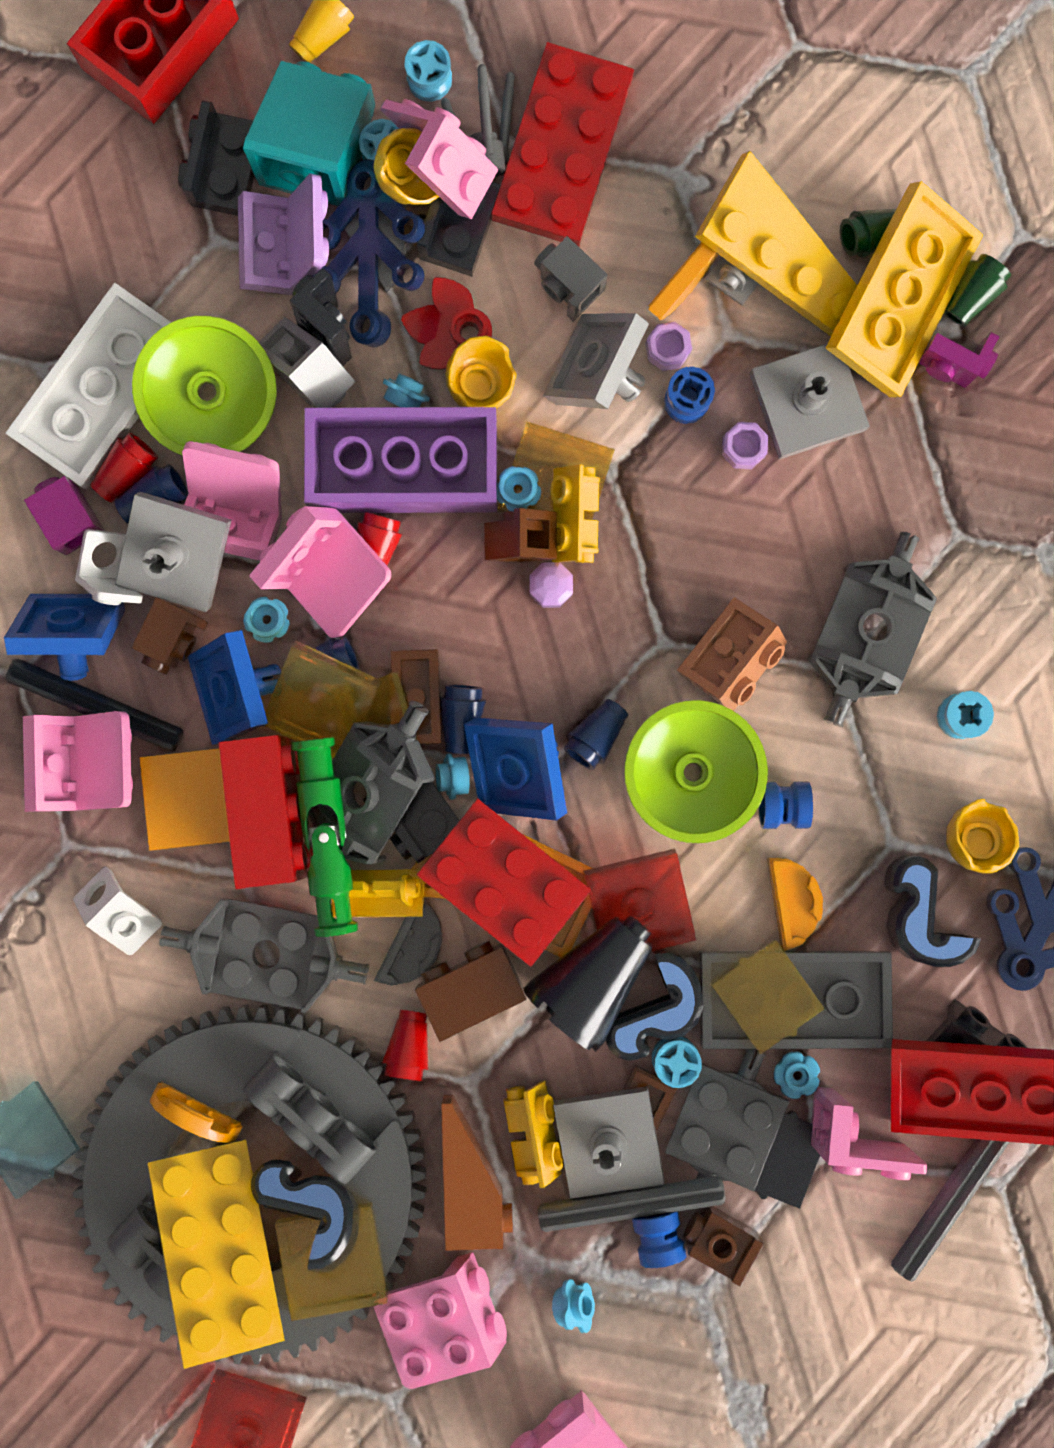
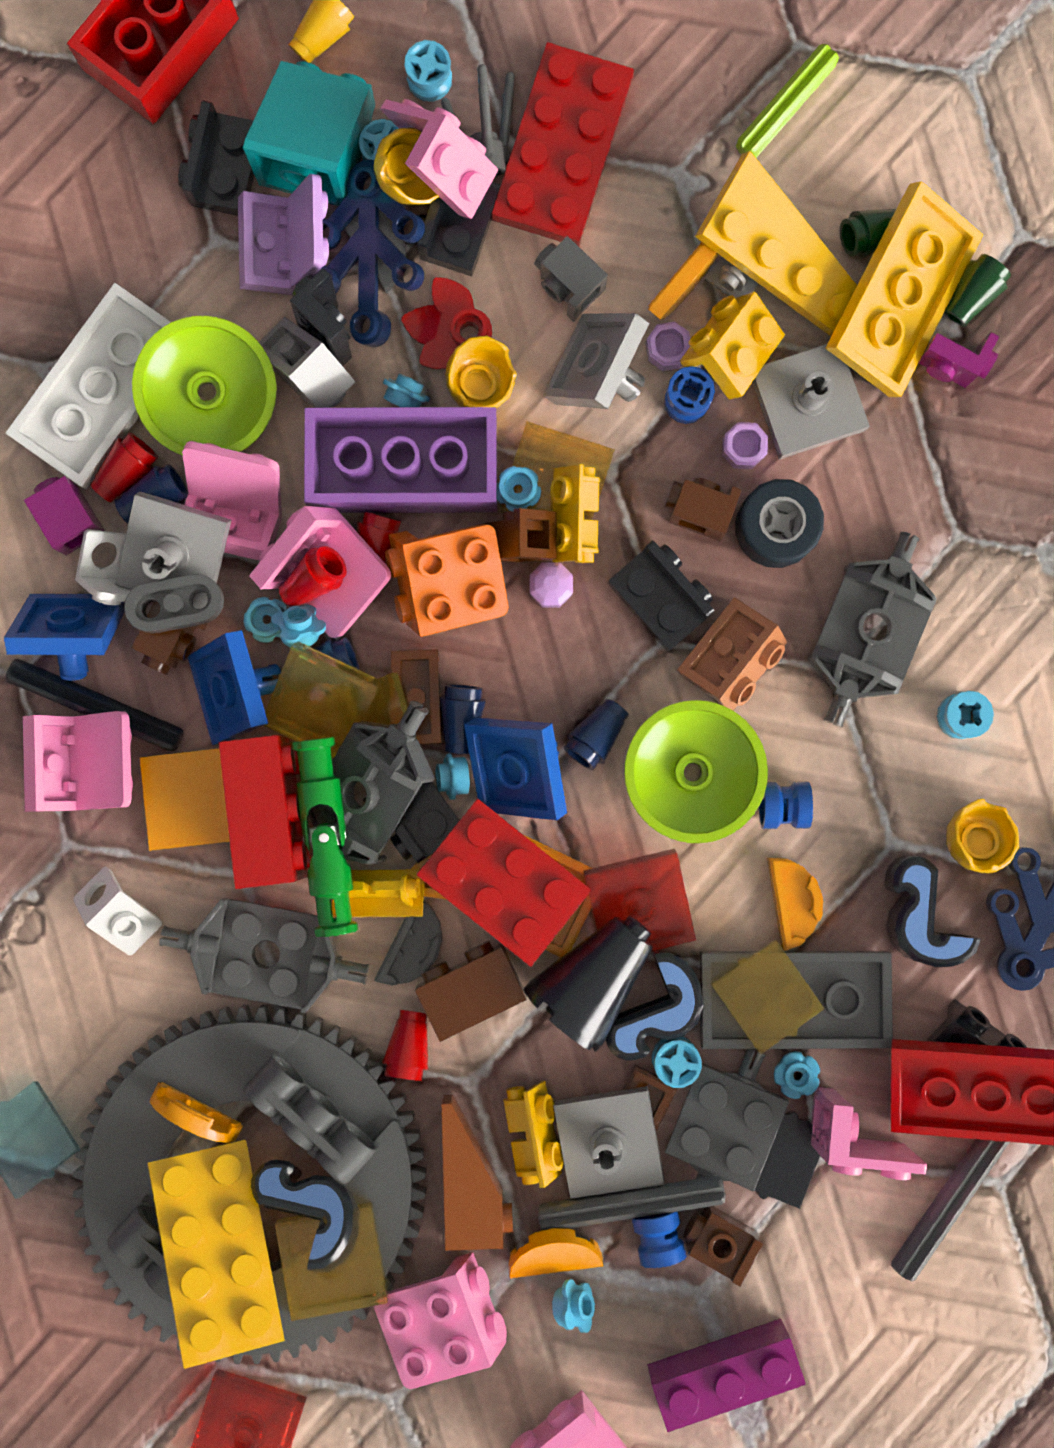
(175, 603): none -> dark grey plate
(298, 624): none -> medium azure plate
(315, 575): none -> red cone
(447, 578): none -> orange bracket
(554, 1252): none -> light orange tile
(662, 594): none -> black bracket
(702, 507): none -> reddish brown brick
(725, 1375): none -> magenta brick
(735, 343): none -> yellow bracket
(788, 100): none -> lime axle
(791, 510): none -> black wheel

